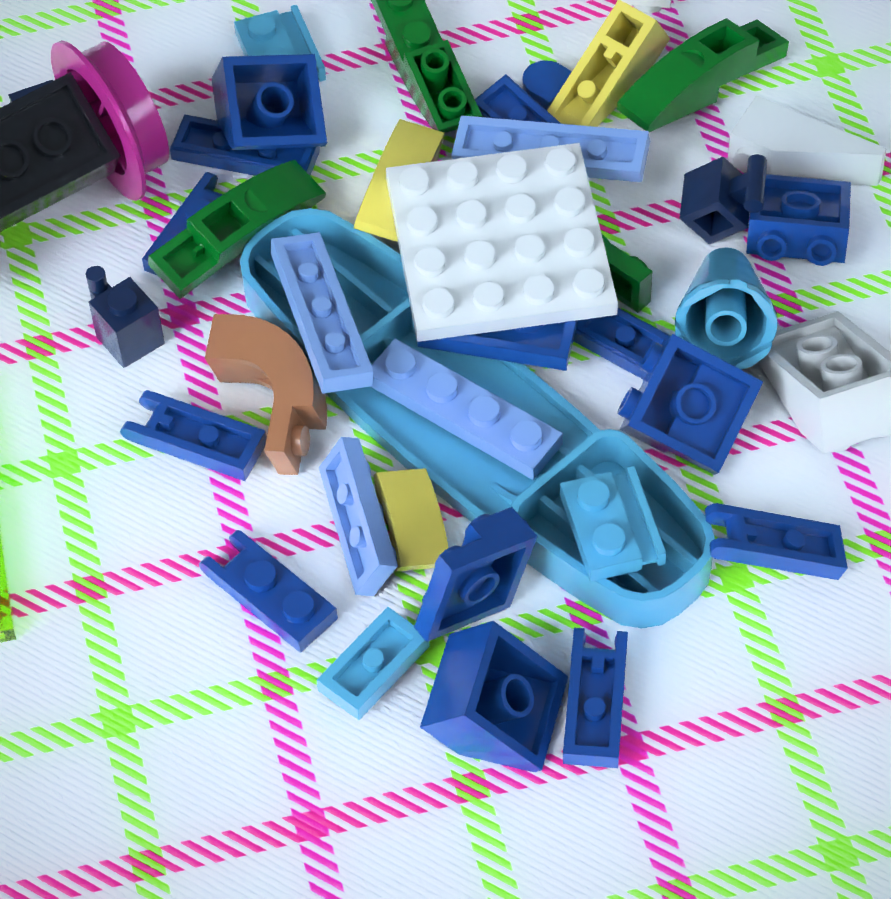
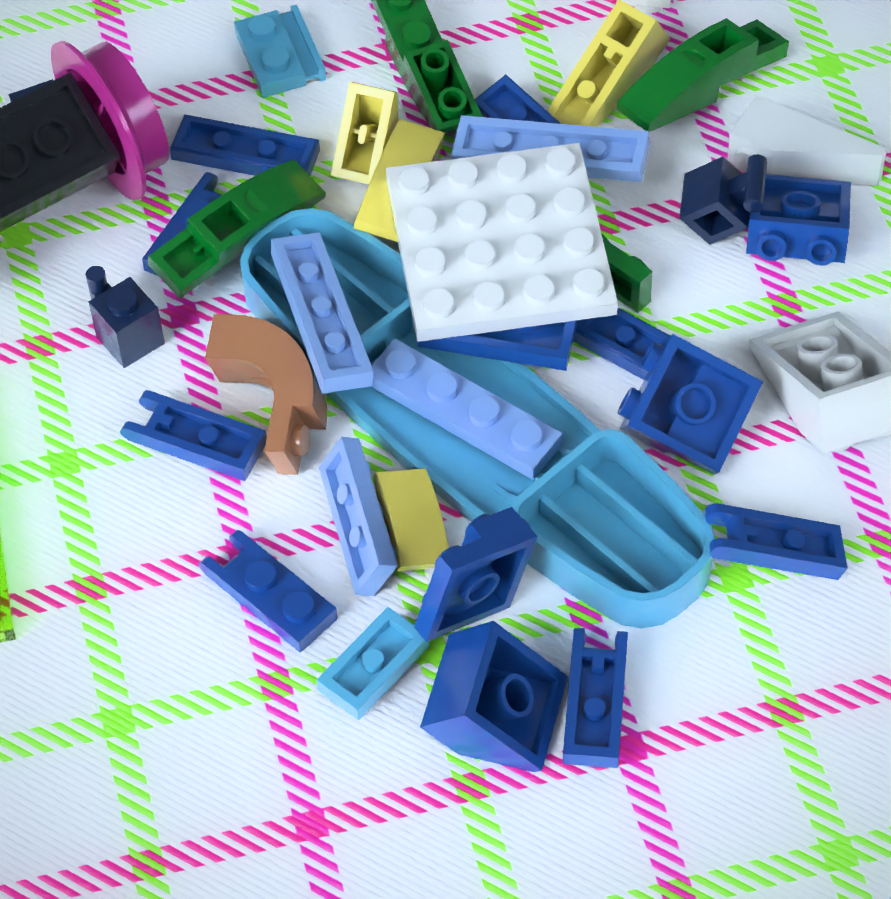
(269, 101): blue slope -> none
(364, 131): none -> light yellow slope
(544, 80): blue tile -> none
(612, 524): medium azure plate -> none
(728, 310): medium azure cone -> none

